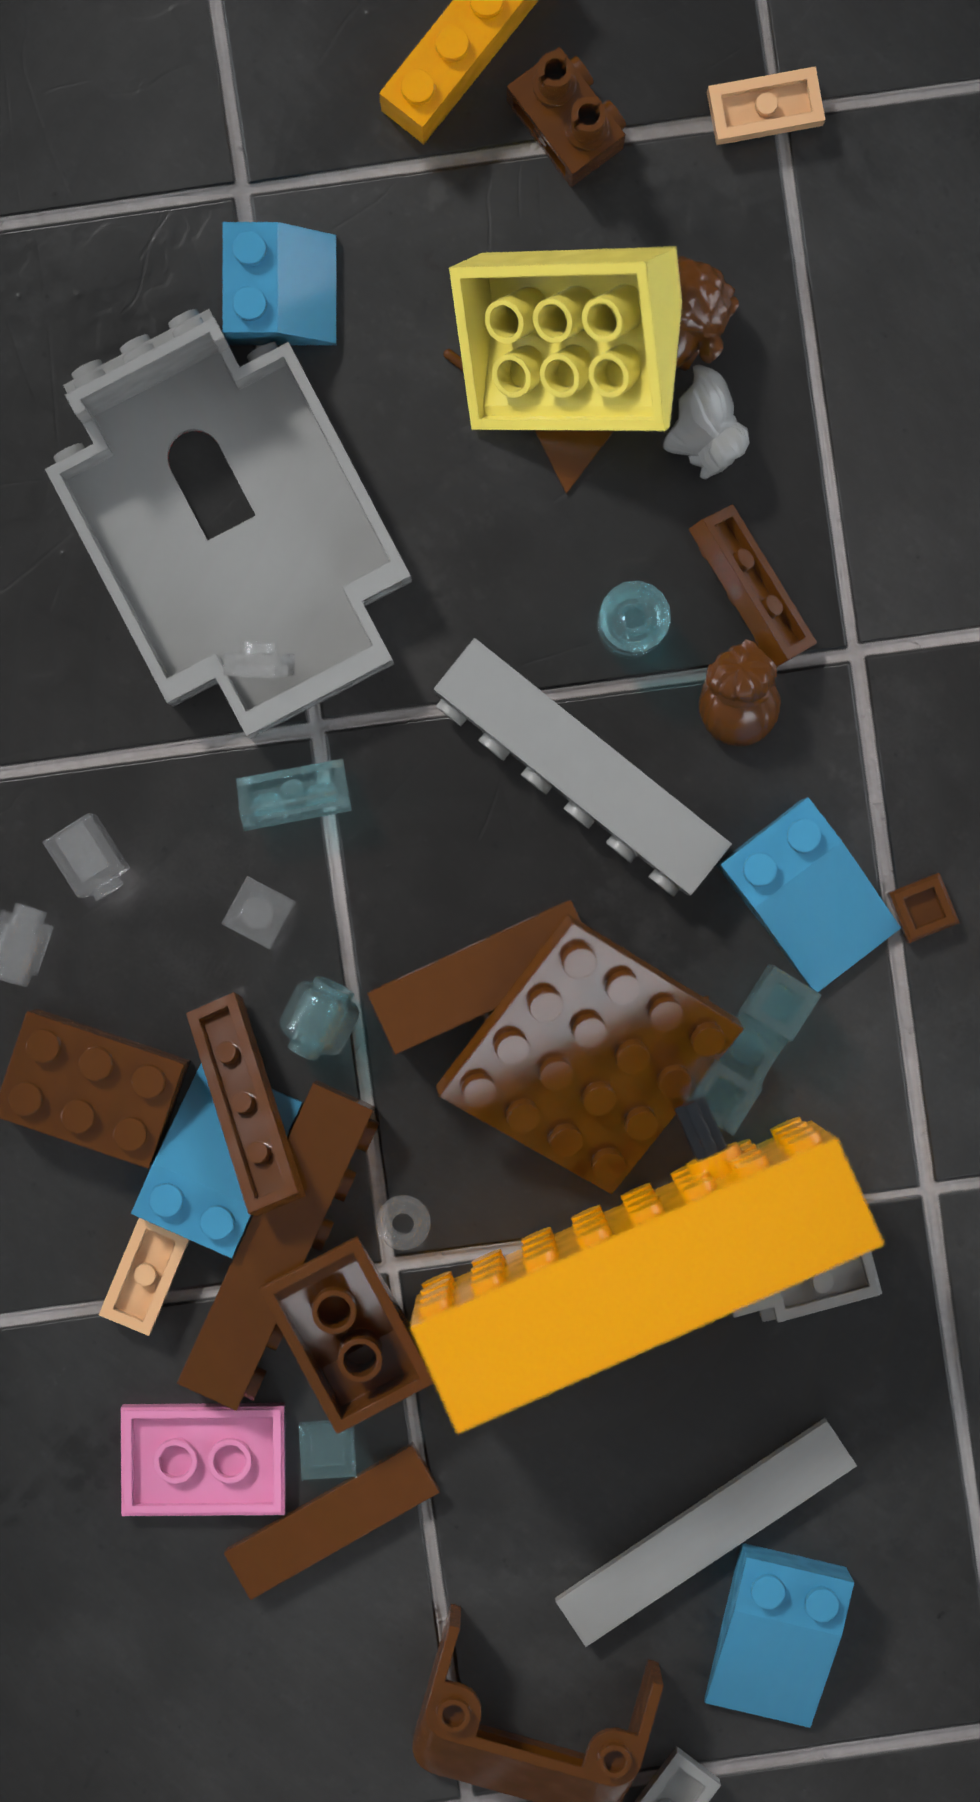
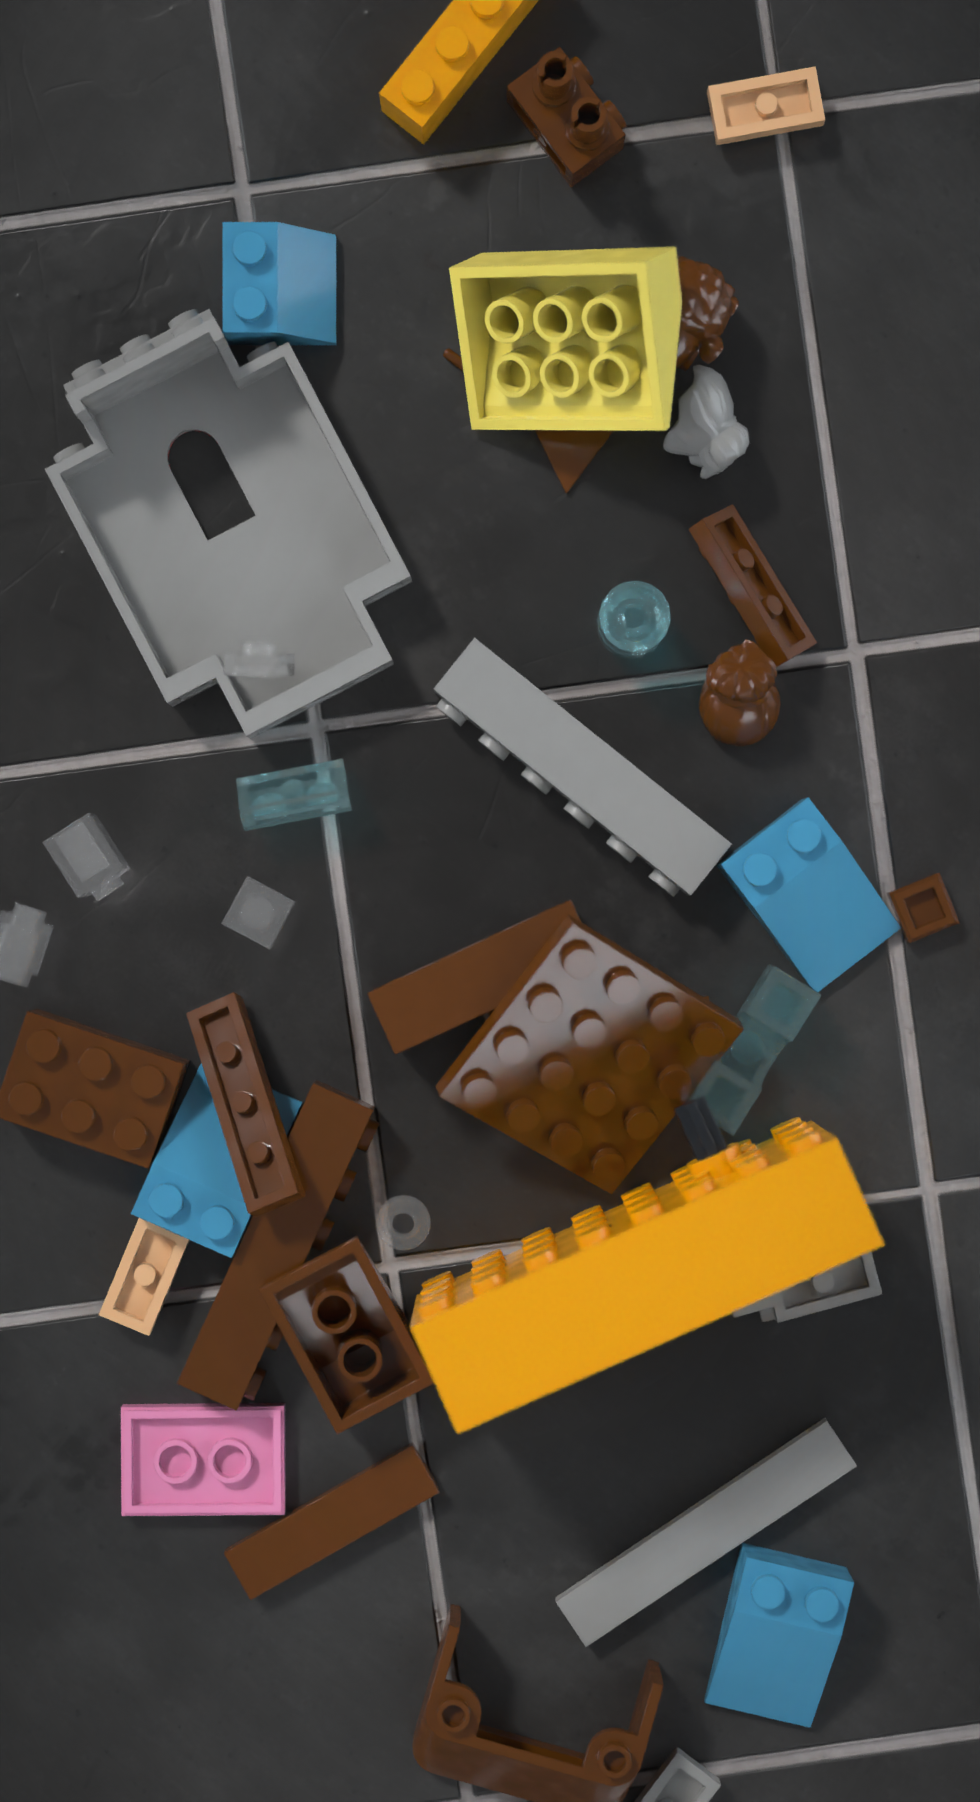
(319, 1018): clear light blue head -> none
(325, 1452): clear light blue tile -> none

